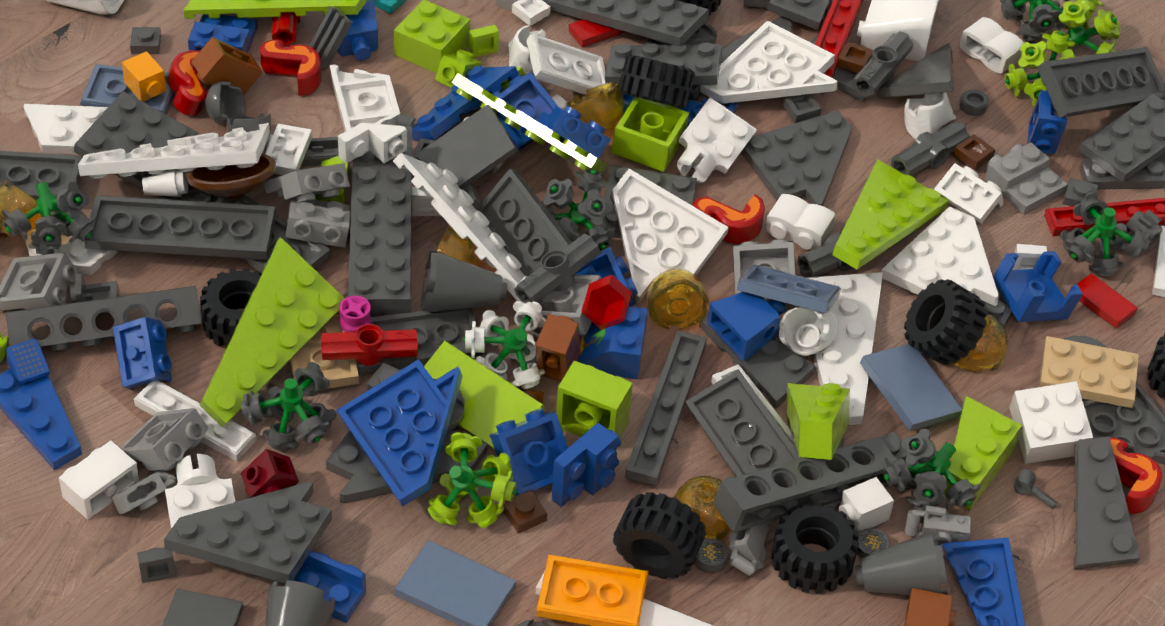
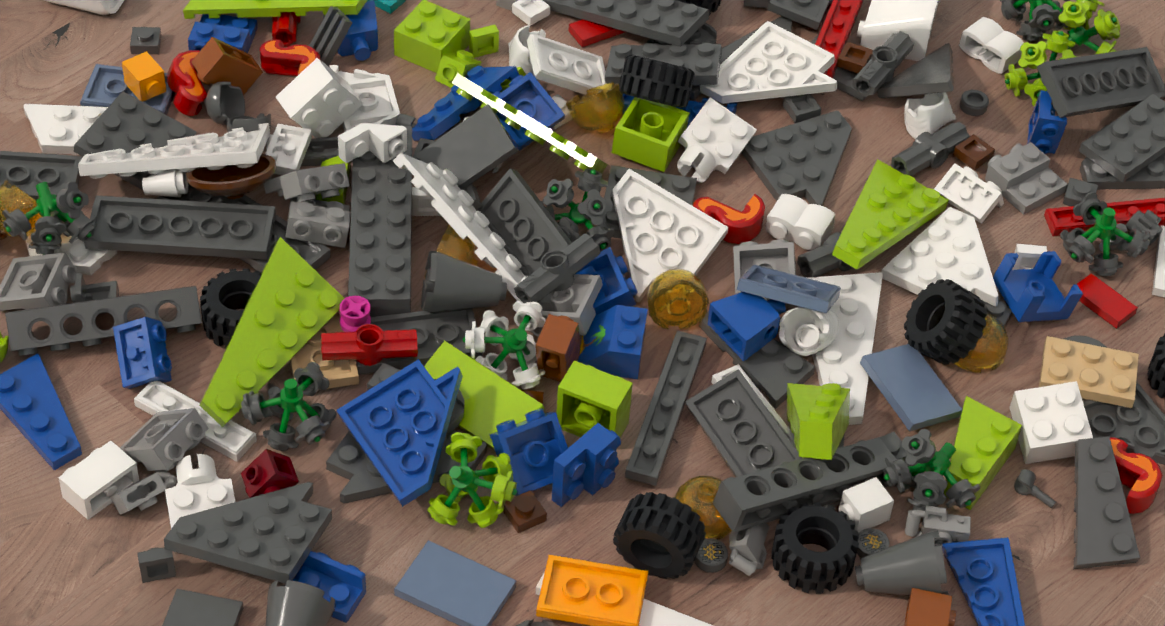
(27, 361): blue slope -> none
(319, 99): none -> white brick
(568, 125): blue plate -> none
(606, 302): red panel -> none

